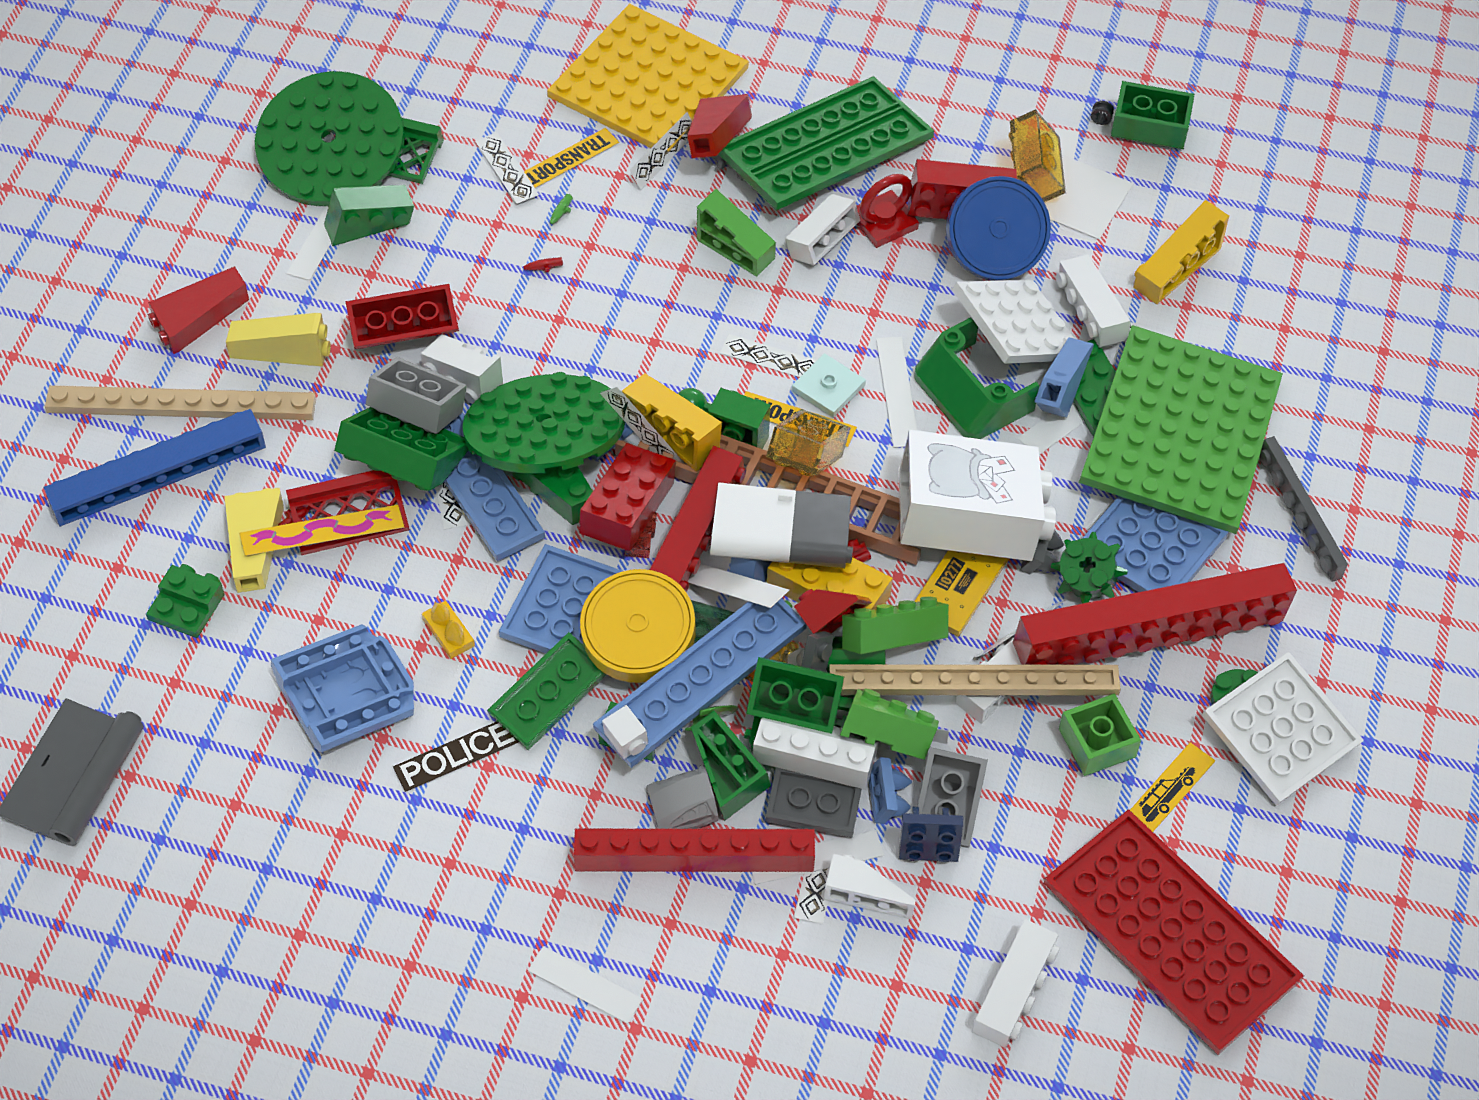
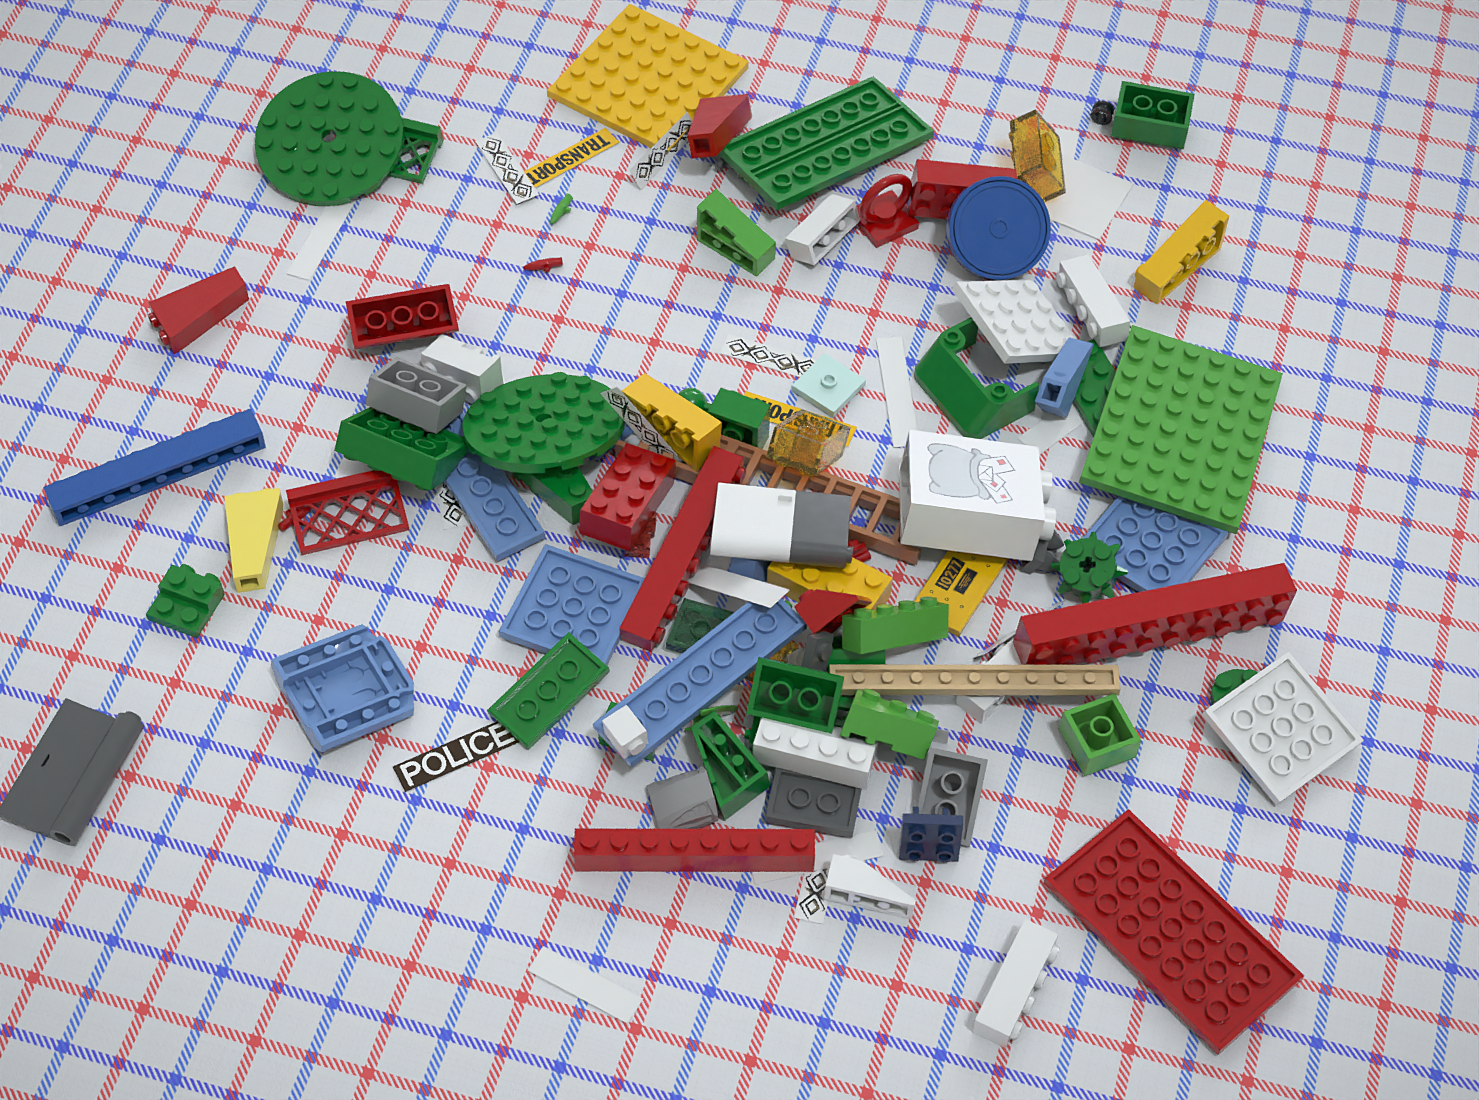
(179, 402): tan plate -> none
(280, 339): light yellow slope -> none
(321, 530): yellow sticker -> none
(366, 211): green wedge -> none
(448, 629): yellow tile -> none
(636, 624): yellow brick -> none
(882, 786): medium blue tile -> none
(1172, 786): yellow sticker -> none
(1305, 512): dark grey plate -> none

